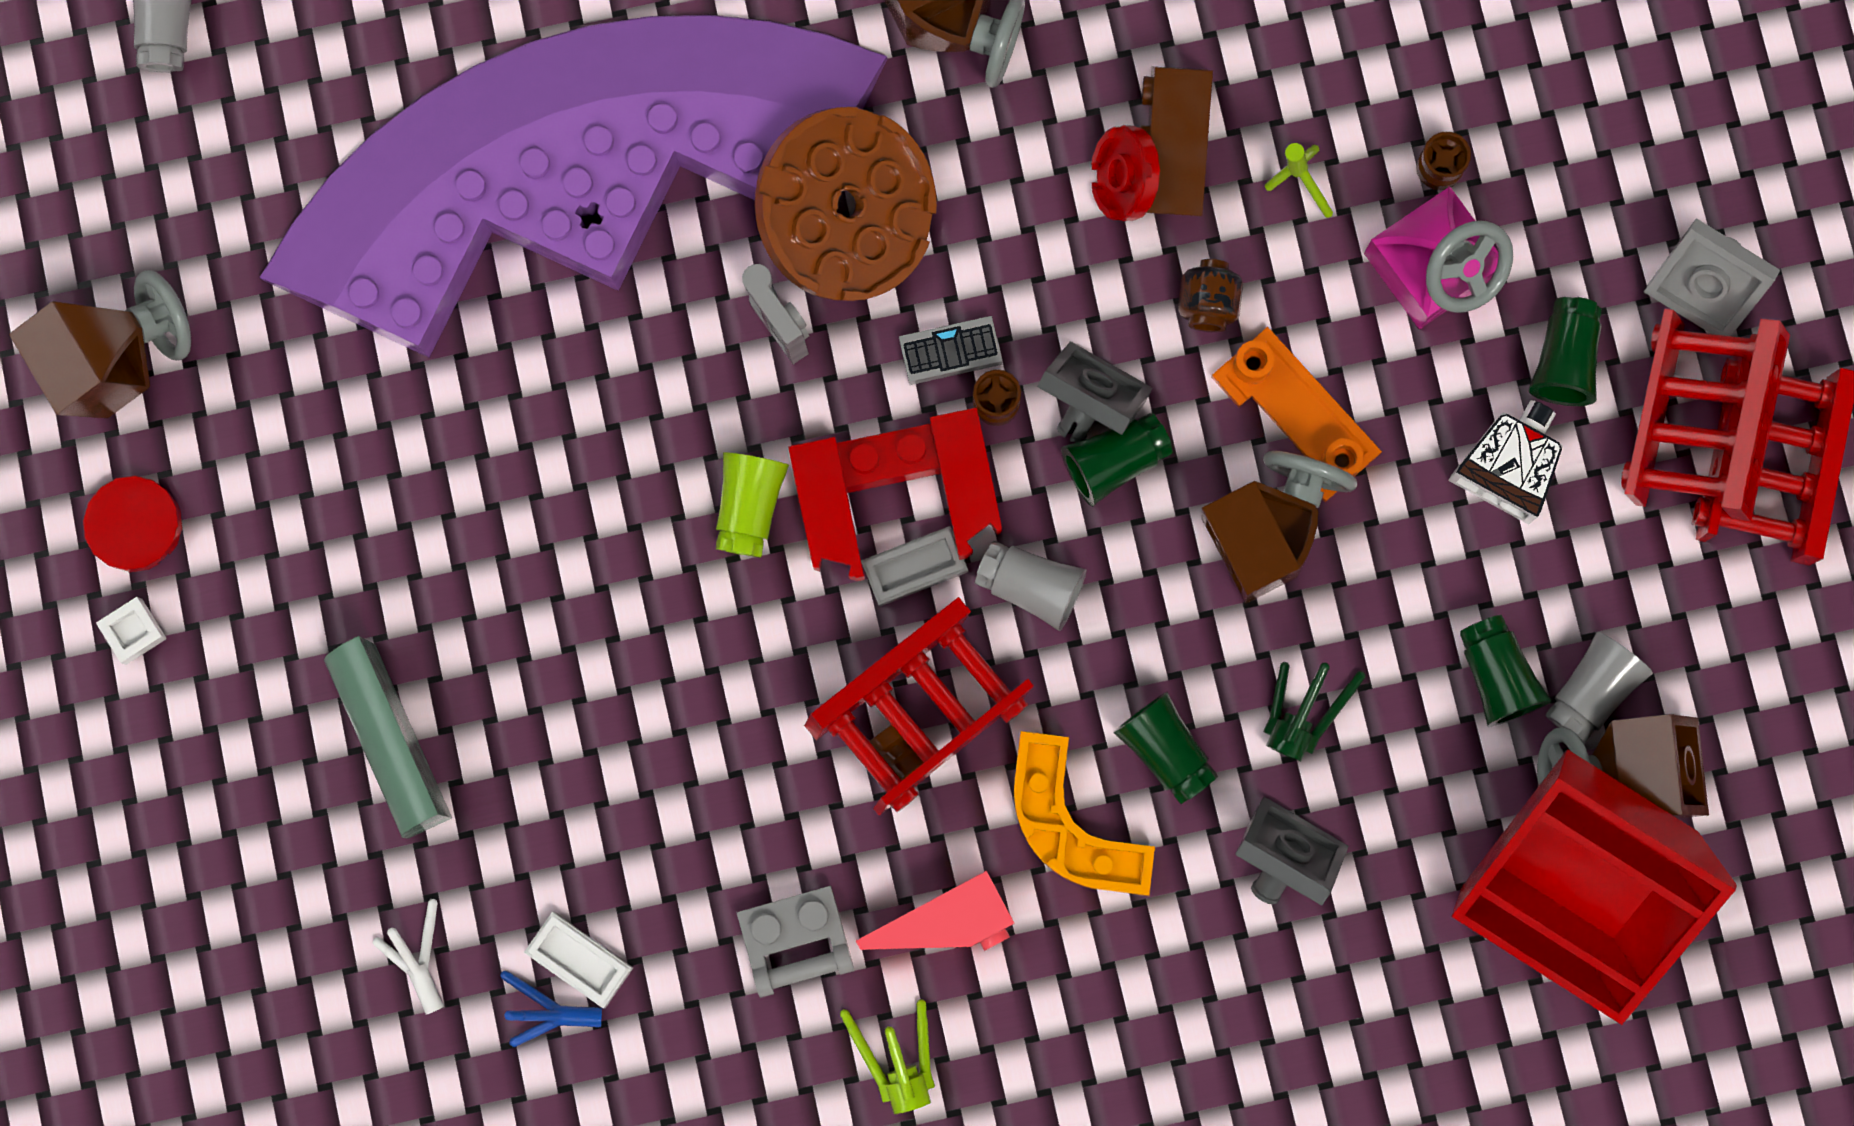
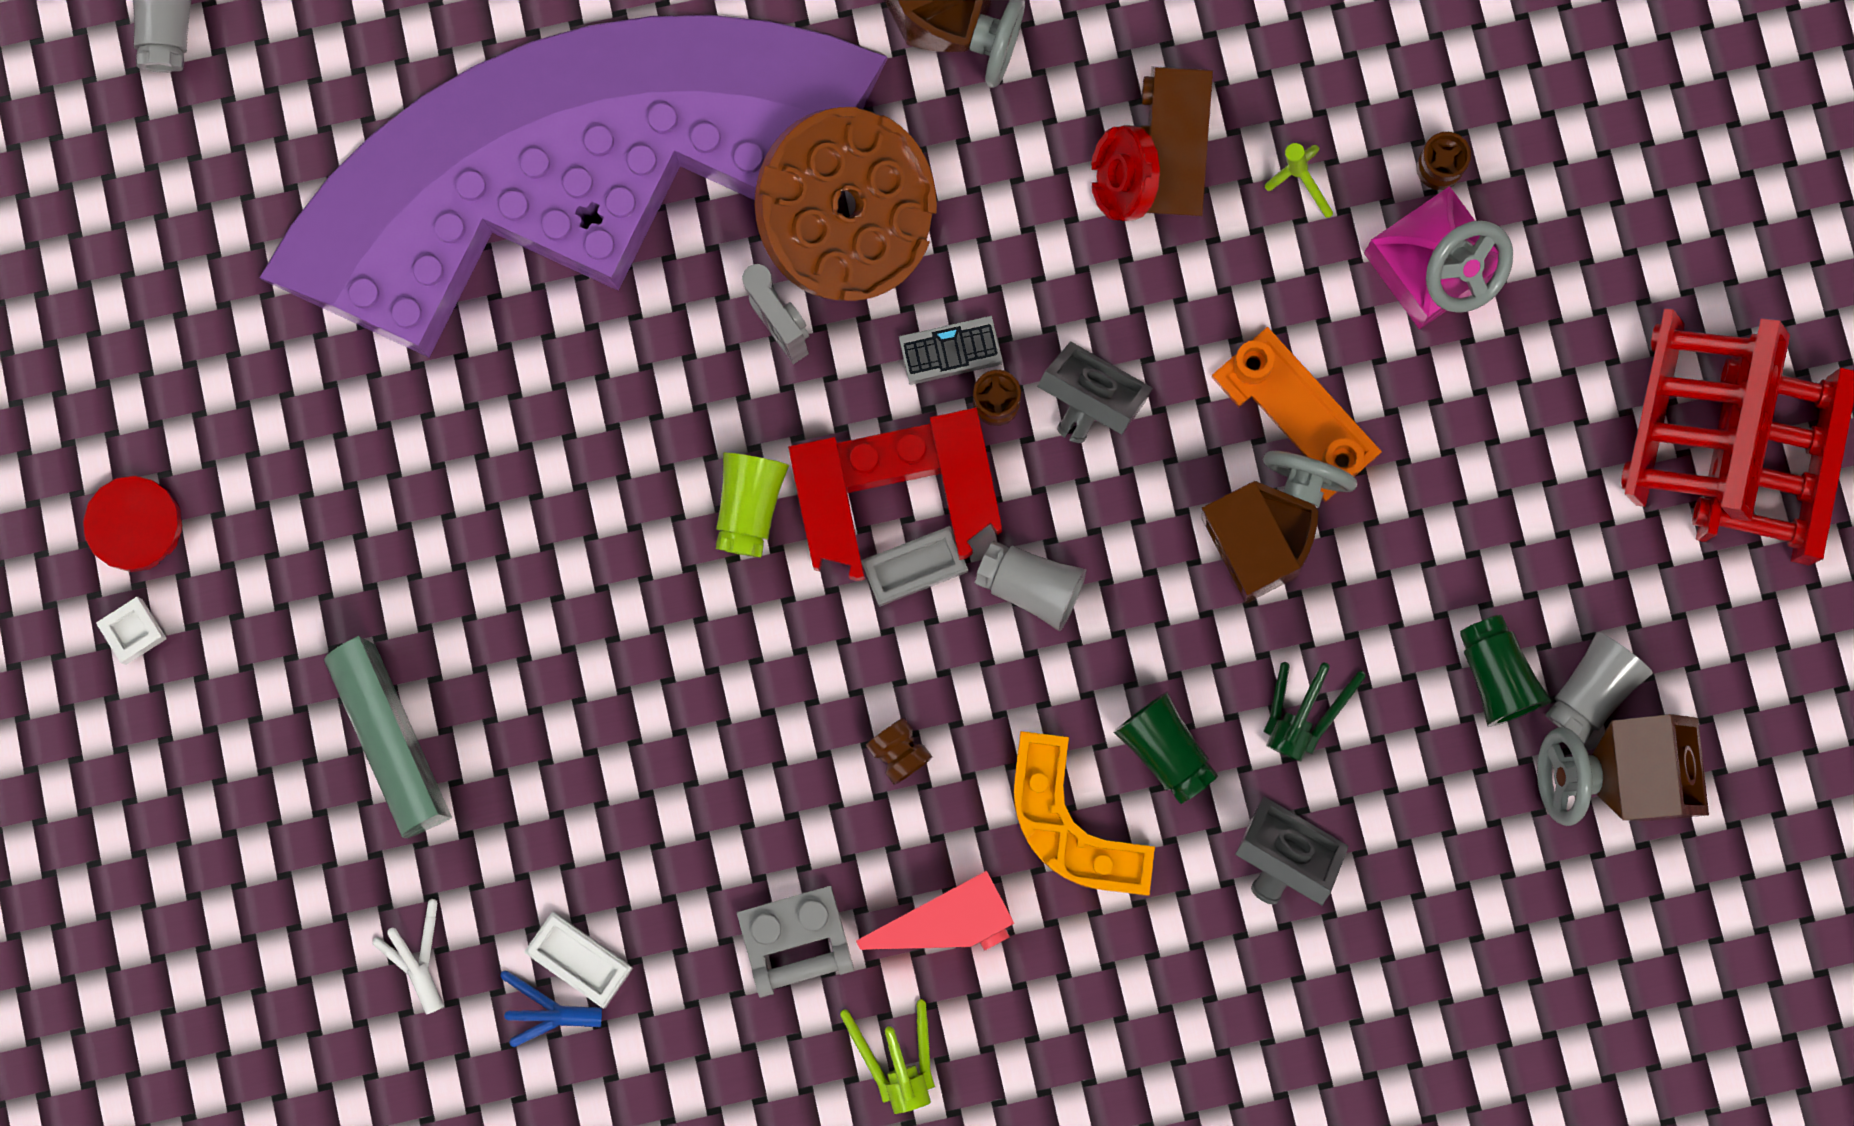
(96, 357): reddish brown piece -> none
(911, 660): red fence -> none
(1114, 459): dark green plant -> none
(1210, 296): reddish brown head -> none
(1513, 463): torso -> none
(1569, 354): dark green plant -> none
(1595, 888): red slope -> none
(1711, 280): light grey tile -> none

